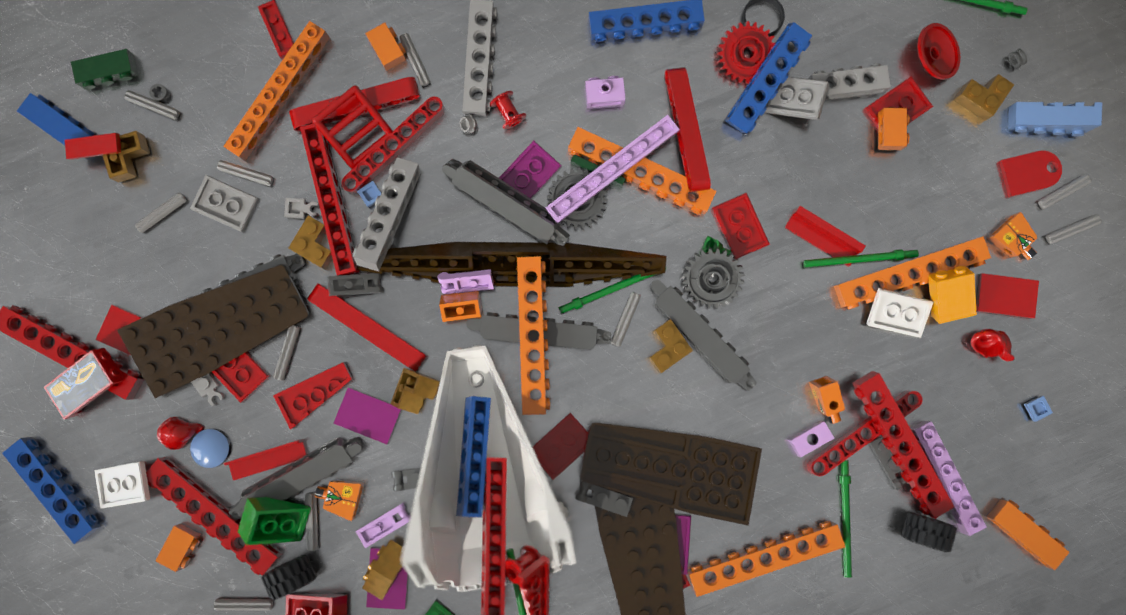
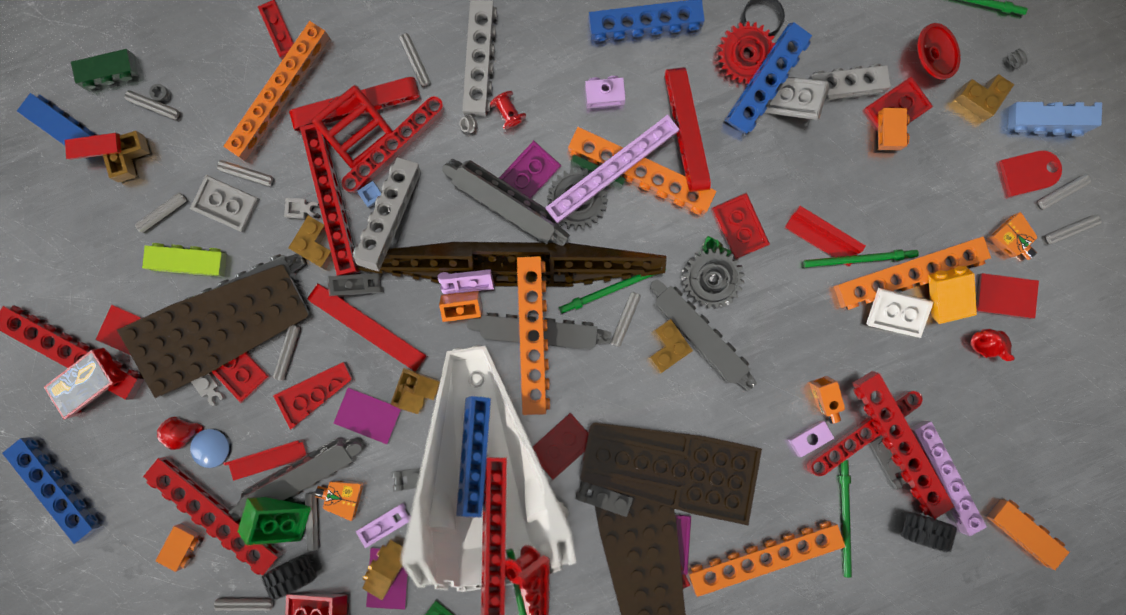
(122, 484): white tile -> none
(184, 260): none -> lime brick
(385, 46): orange brick -> none
(1038, 408): medium blue plate -> none

